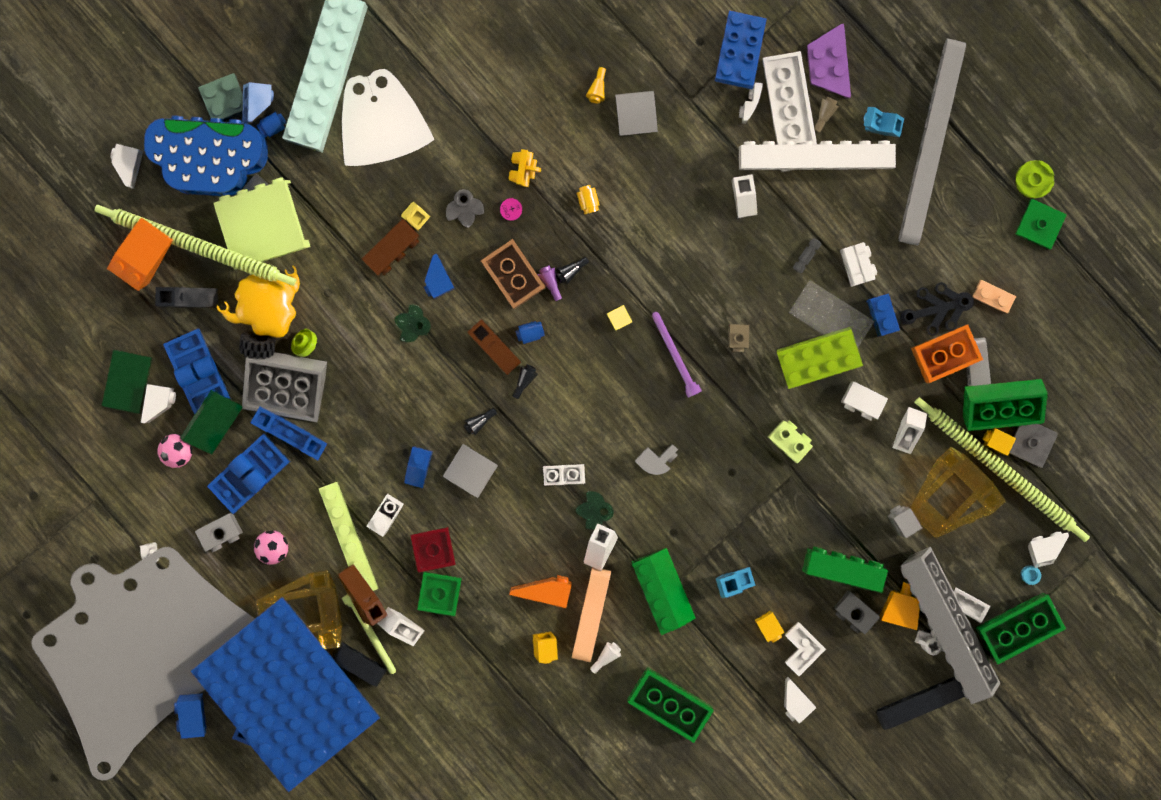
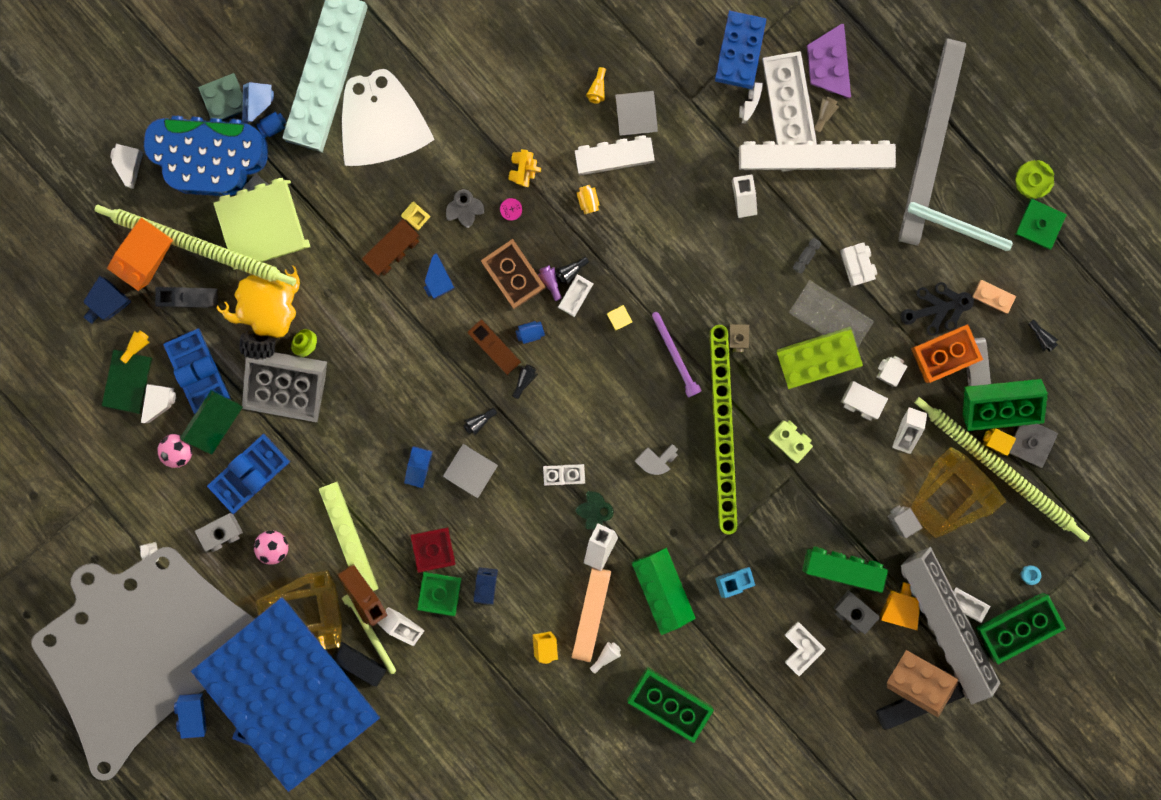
(104, 301): none -> dark blue torso
(136, 343): none -> yellow cone
(289, 432): blue slope -> none
(385, 515): white slope -> none
(409, 324): clear green plate -> none
(485, 586): none -> dark blue torso
(549, 591): orange slope -> none
(575, 295): none -> white plate
(614, 156): none -> white brick
(728, 437): none -> lime beam
(769, 627): yellow brick -> none
(796, 703): white slope -> none
(883, 123): dark azure brick -> none
(883, 315): blue brick -> none
(891, 370): none -> white brick
(922, 683): none -> medium nougat brick
(928, 642): white piece -> none
(959, 226): none -> light aqua axle
(1046, 340): none -> black cone
(1046, 550): white slope -> none

